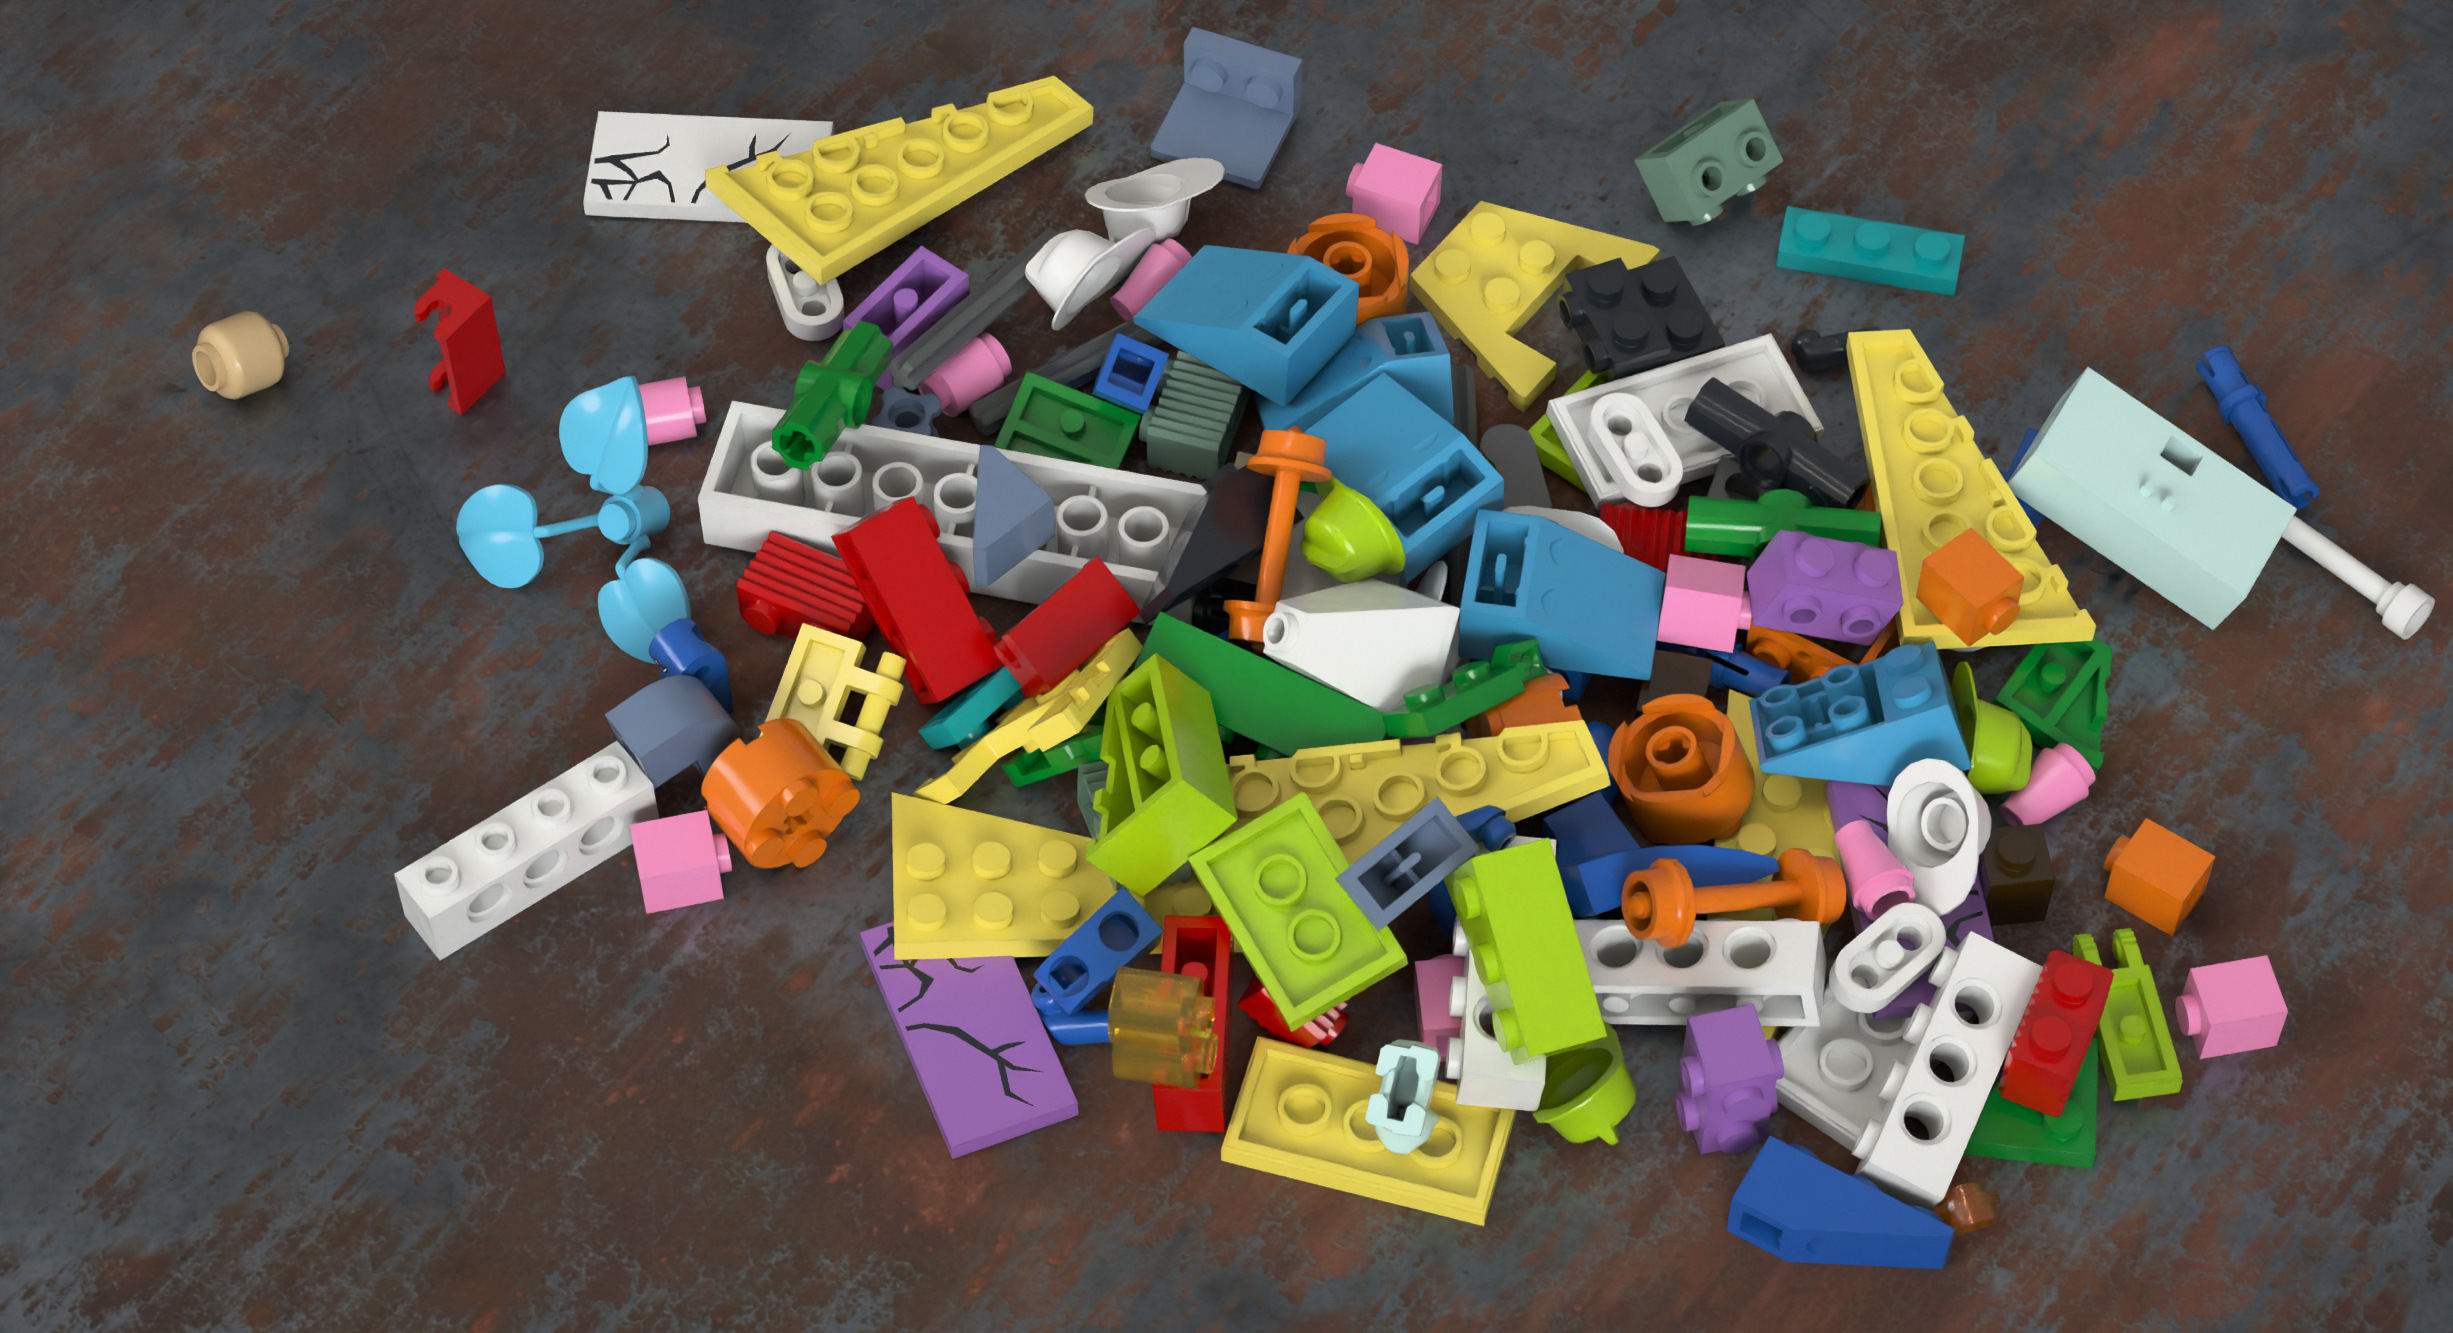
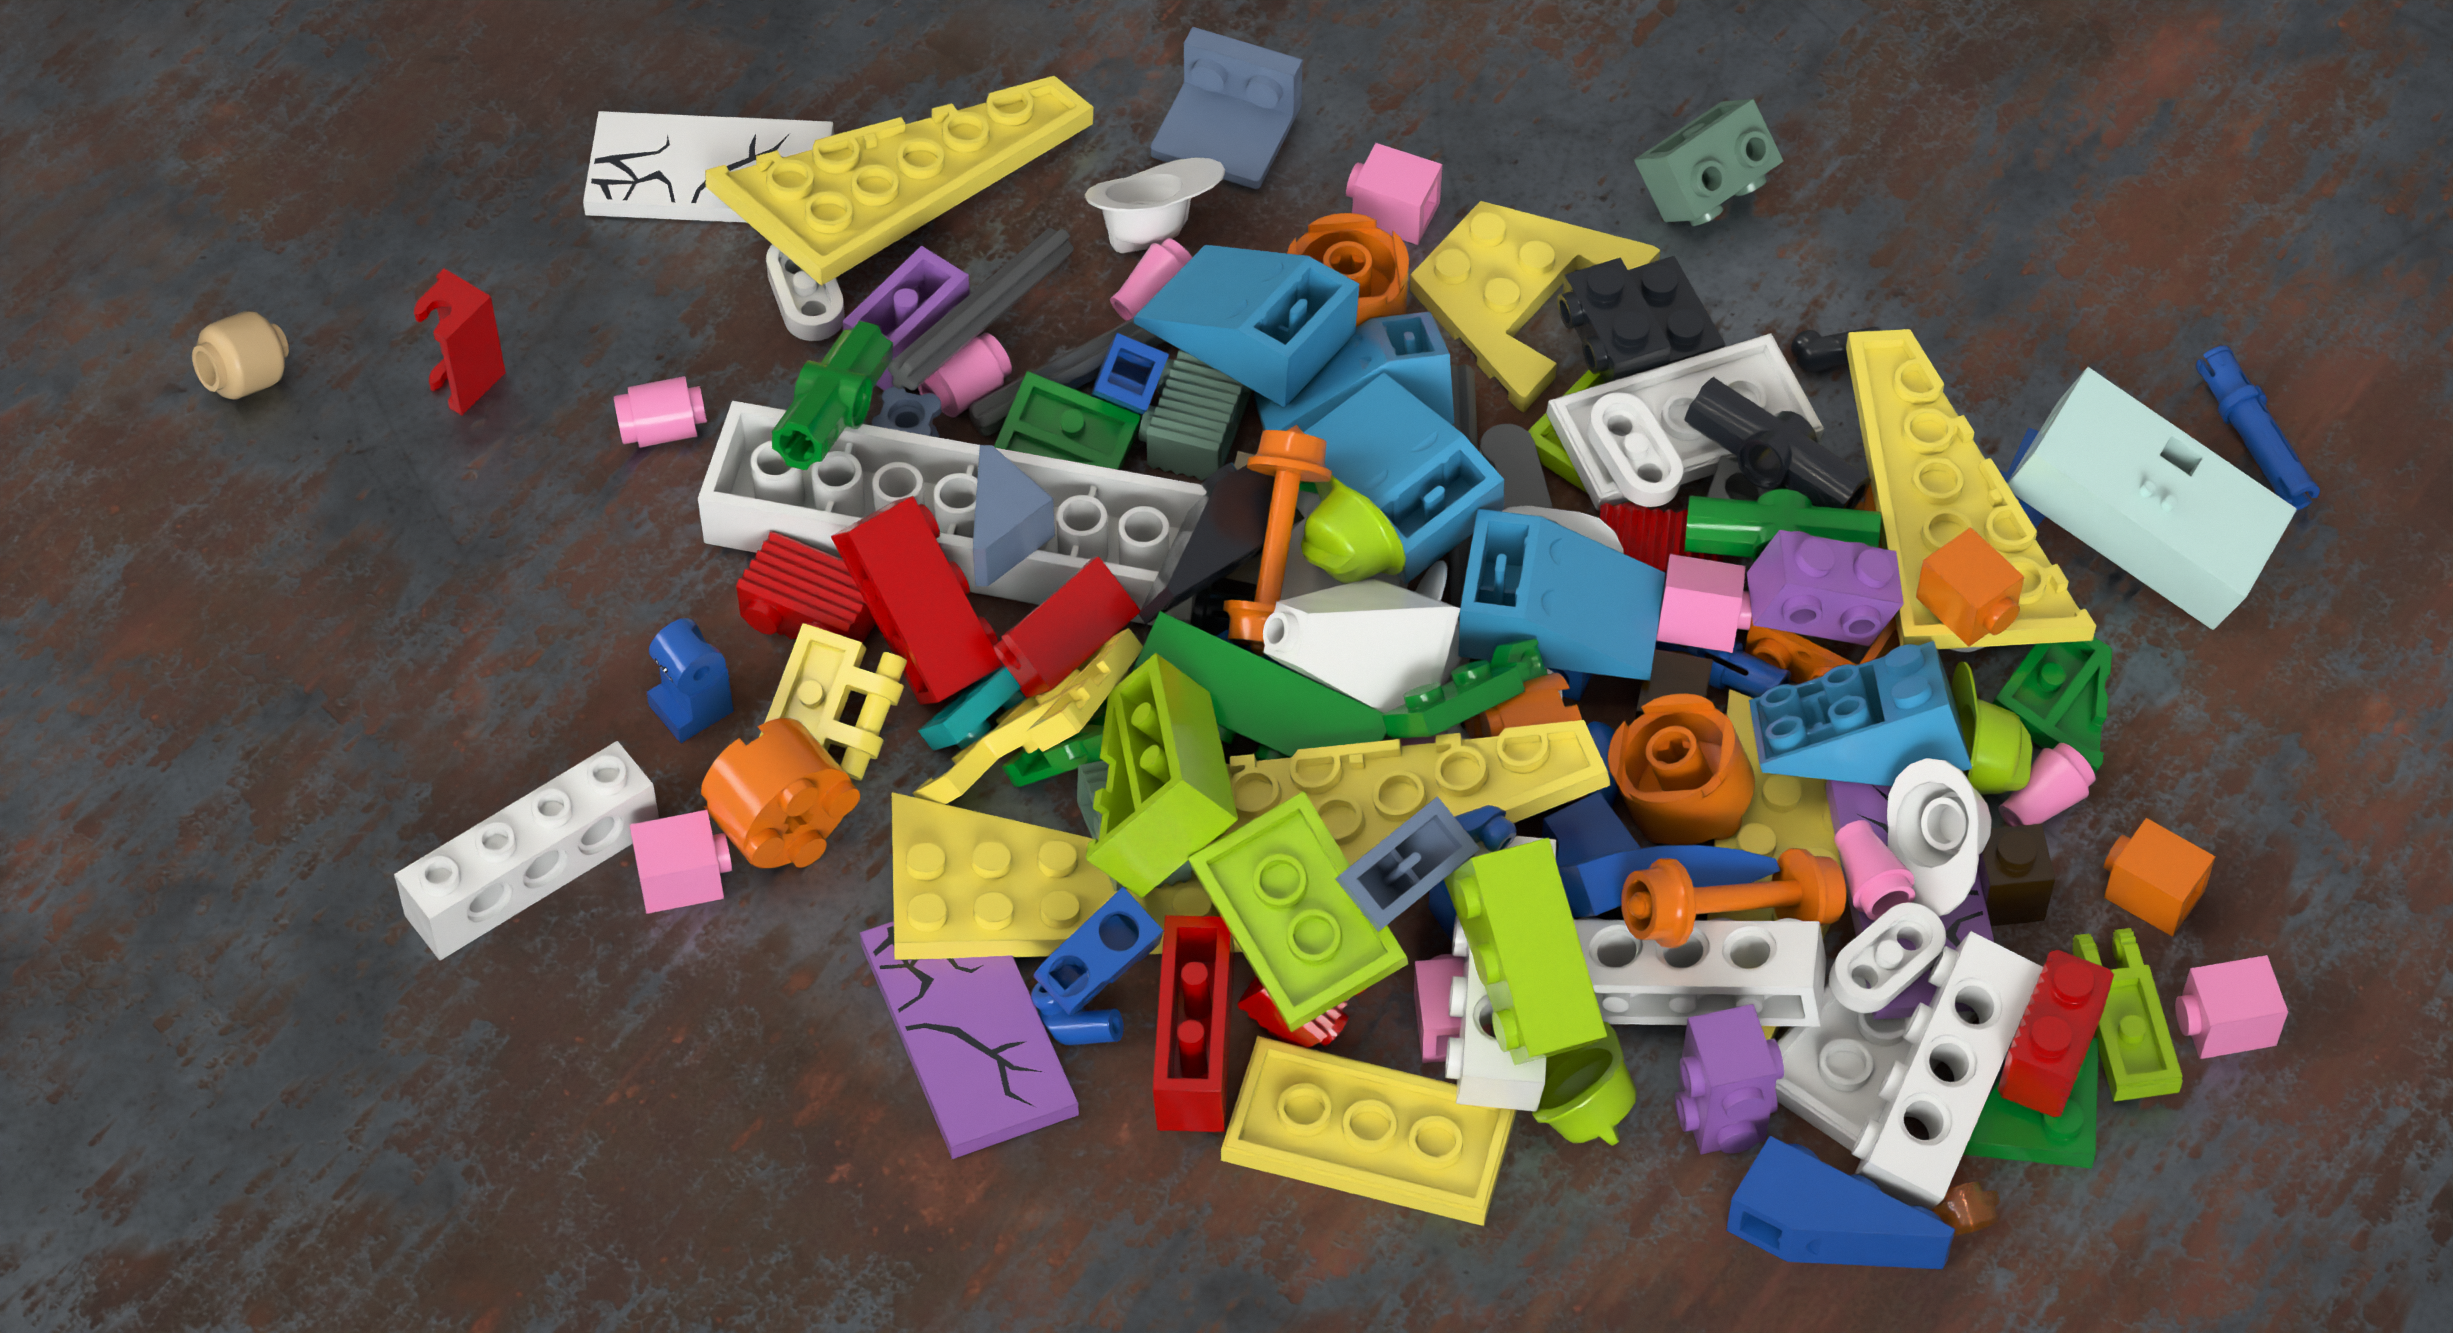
(606, 438): medium azure plant -> none
(672, 727): sand blue brick -> none
(1081, 267): white piece -> none
(1161, 1028): clear yellow brick -> none
(1406, 1090): light aqua animal -> none
(1870, 251): teal plate -> none
(2401, 606): white piece -> none

